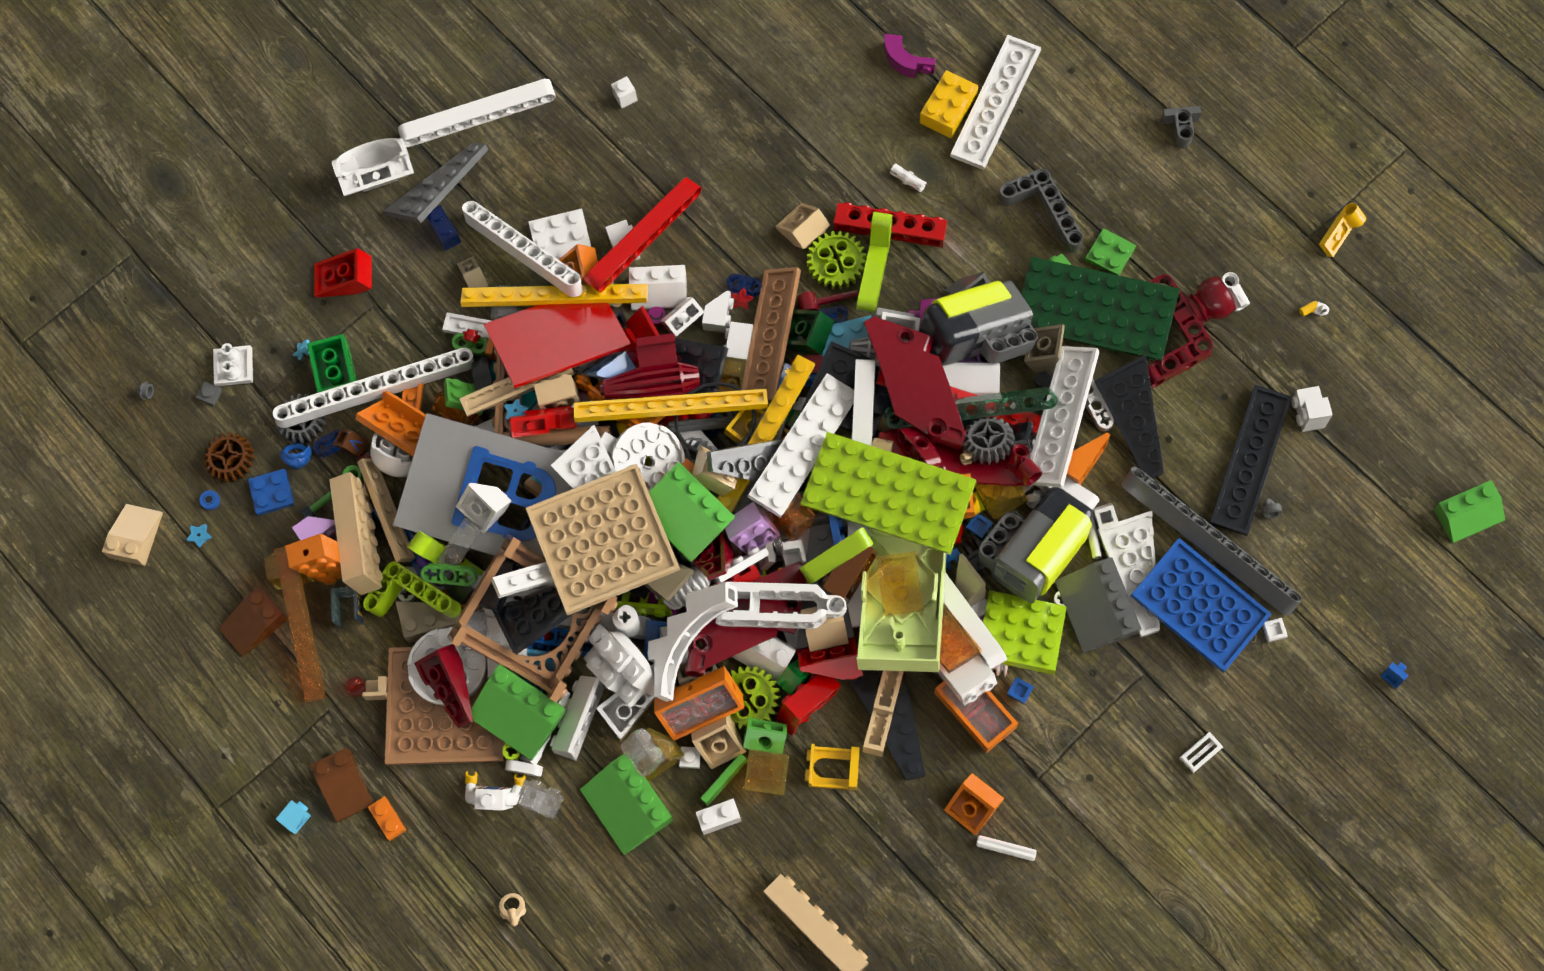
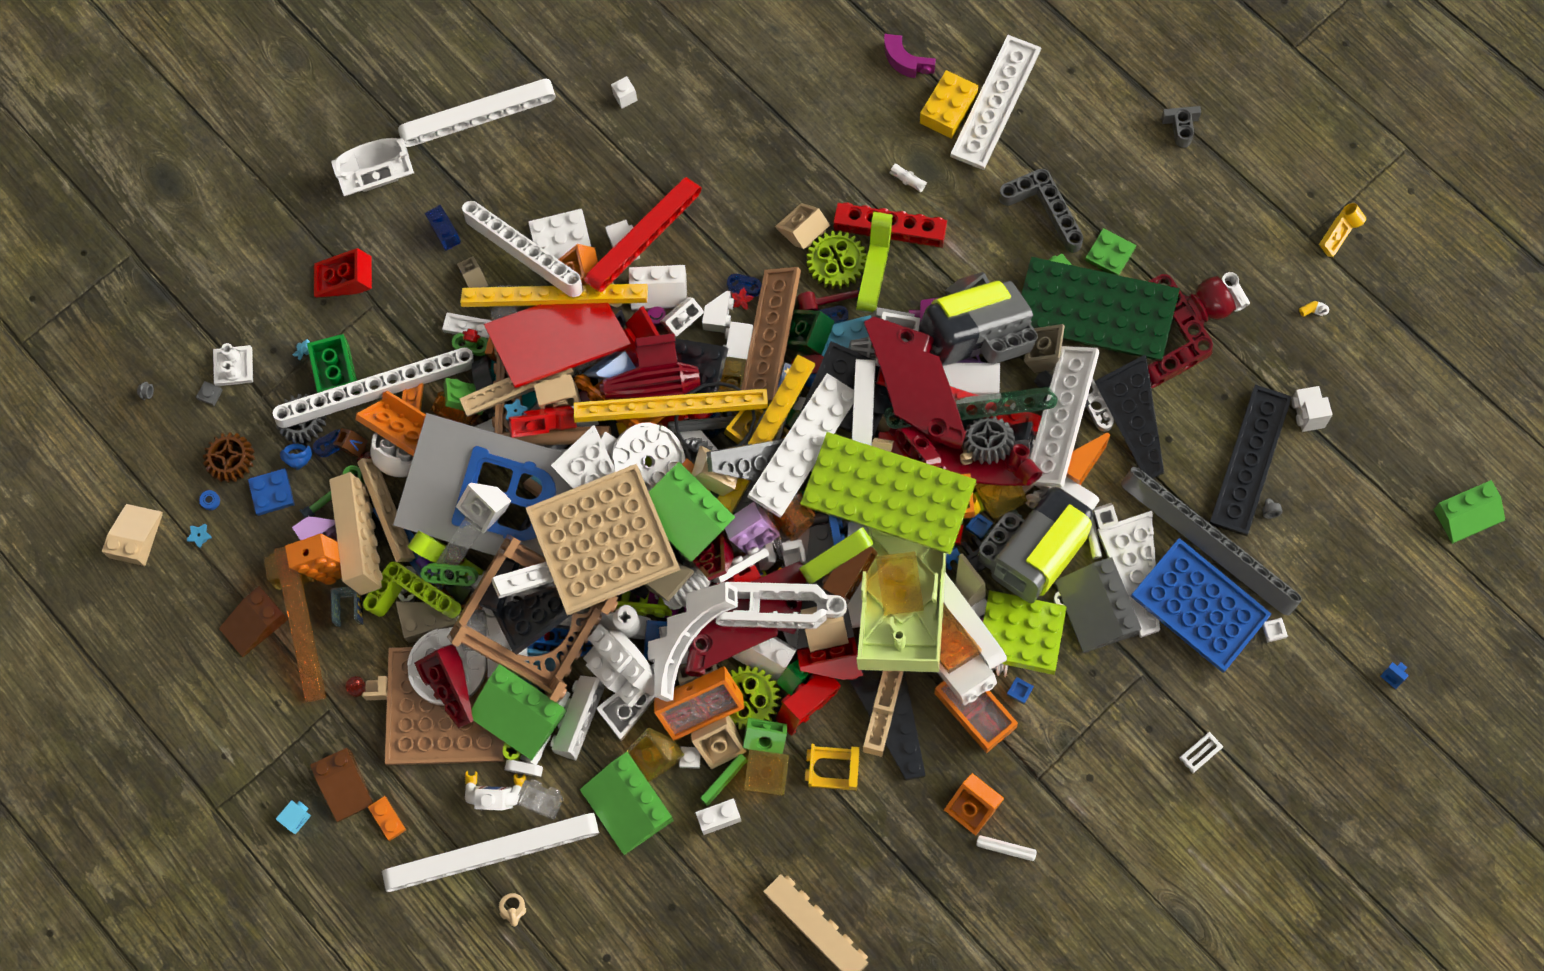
(425, 196): dark grey wing -> none
(490, 852): none -> white beam
(643, 752): clear brick -> none

